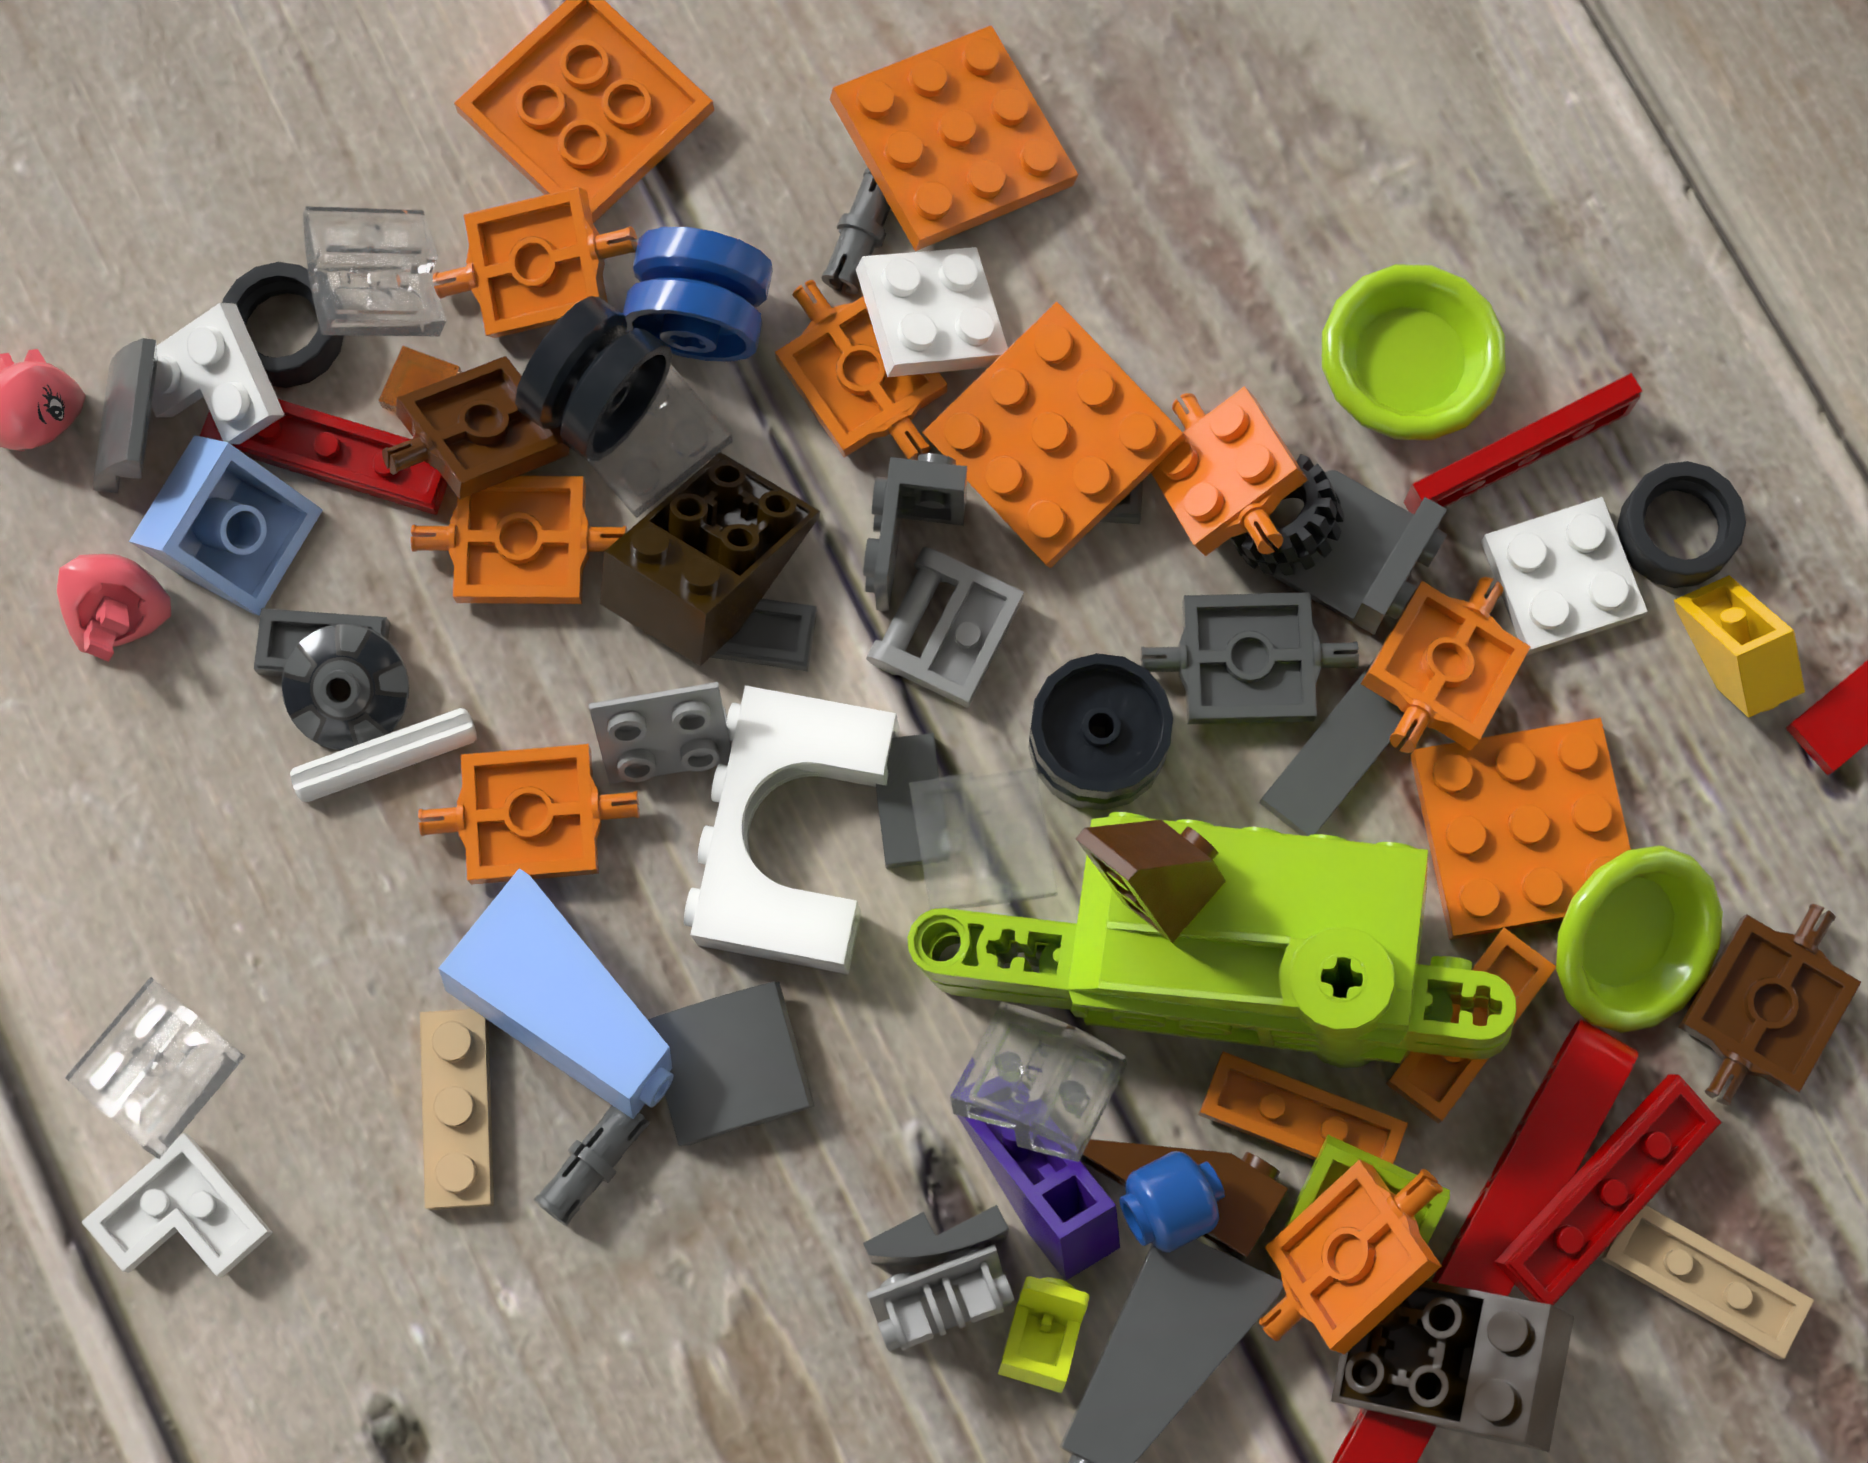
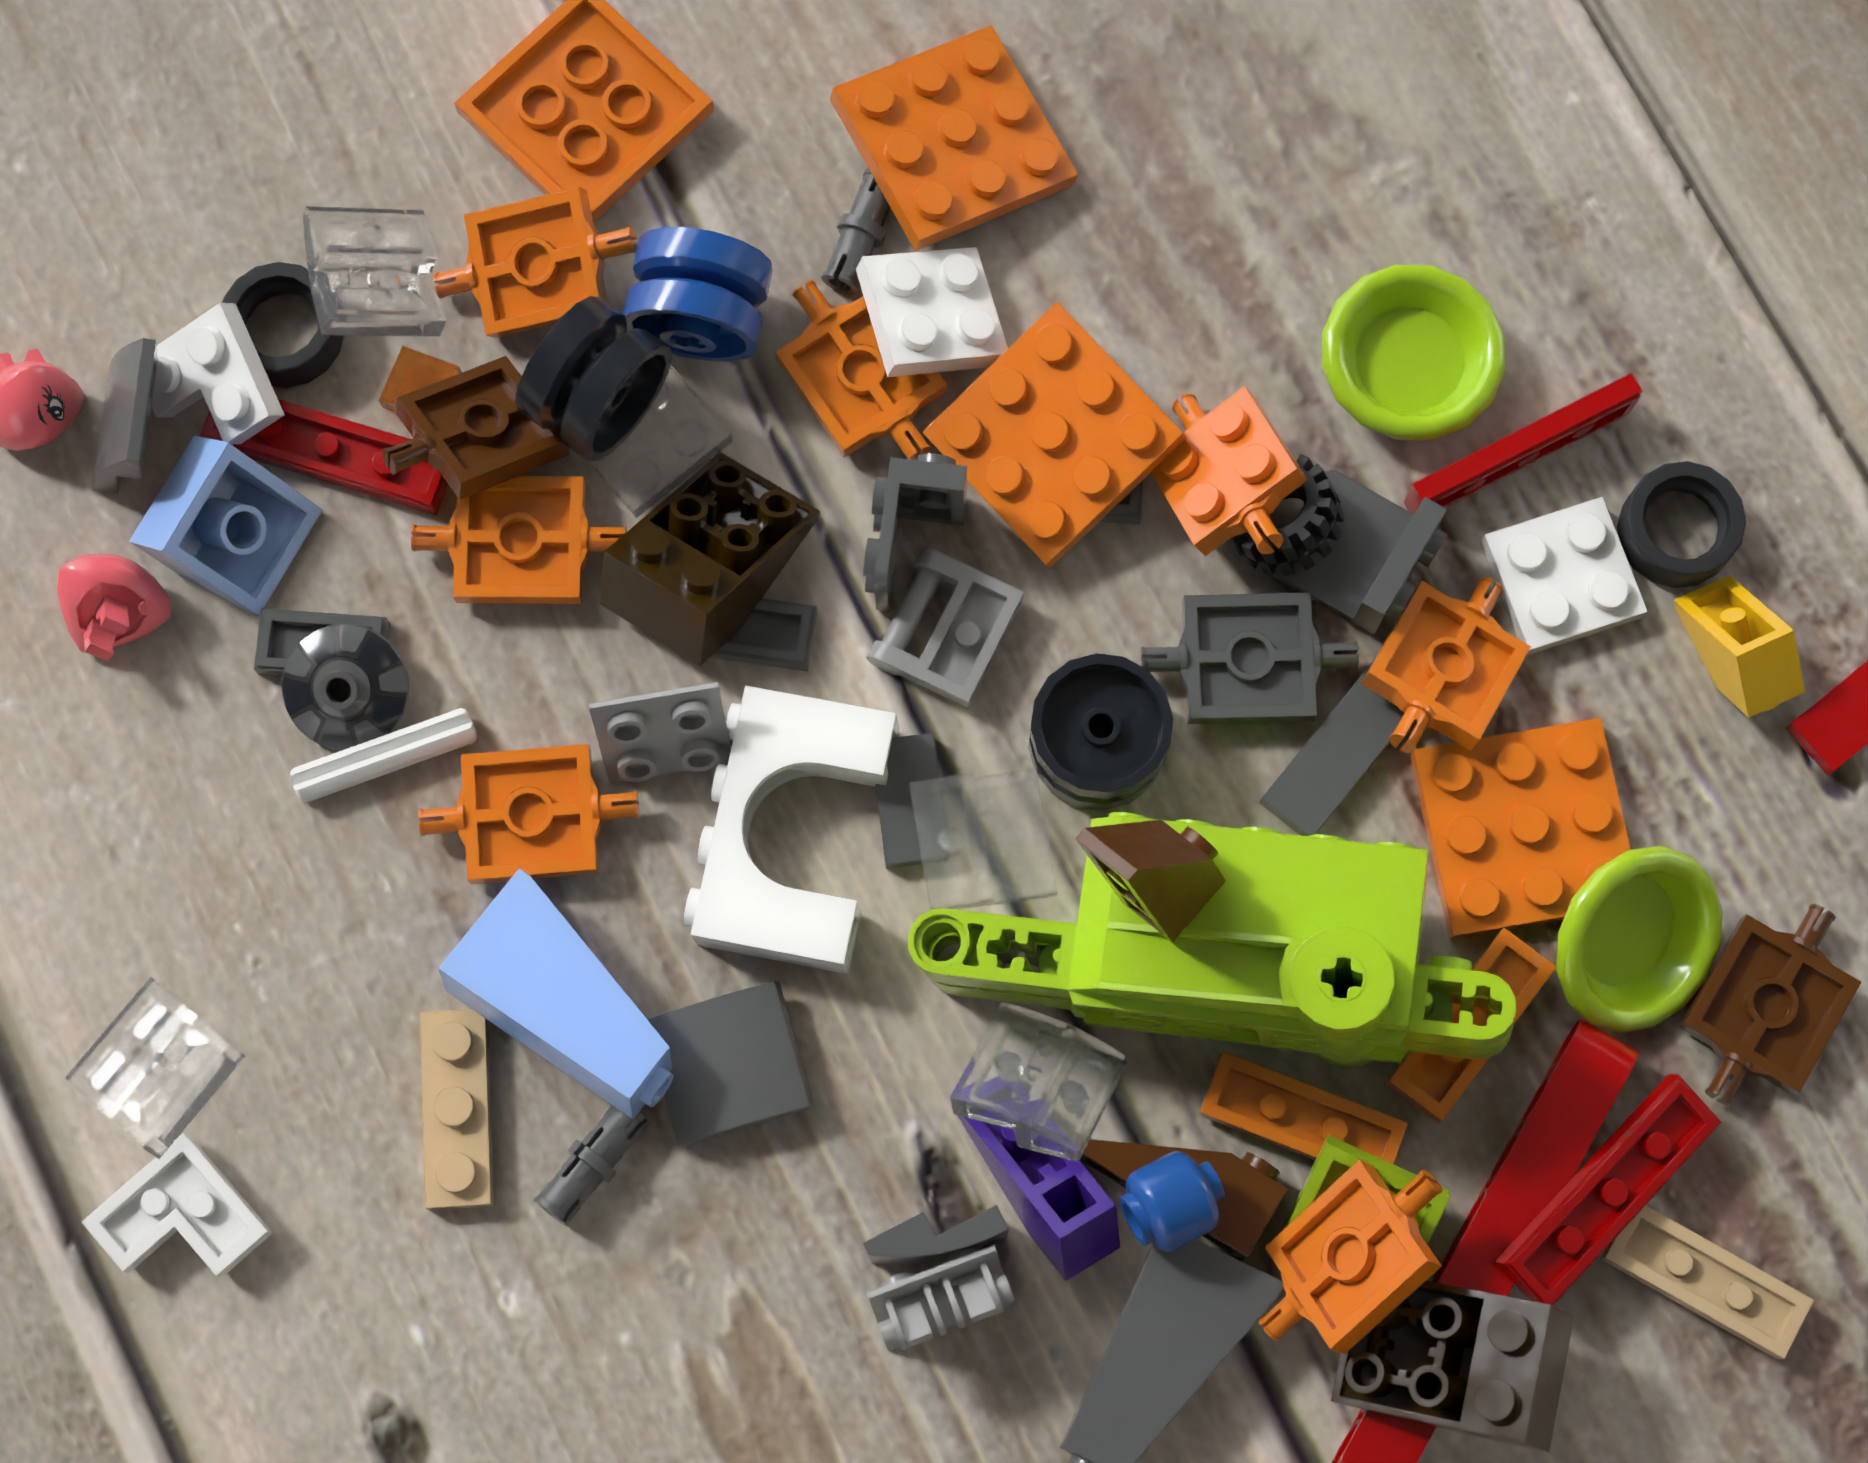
(1044, 1333): neon yellow bracket -> none

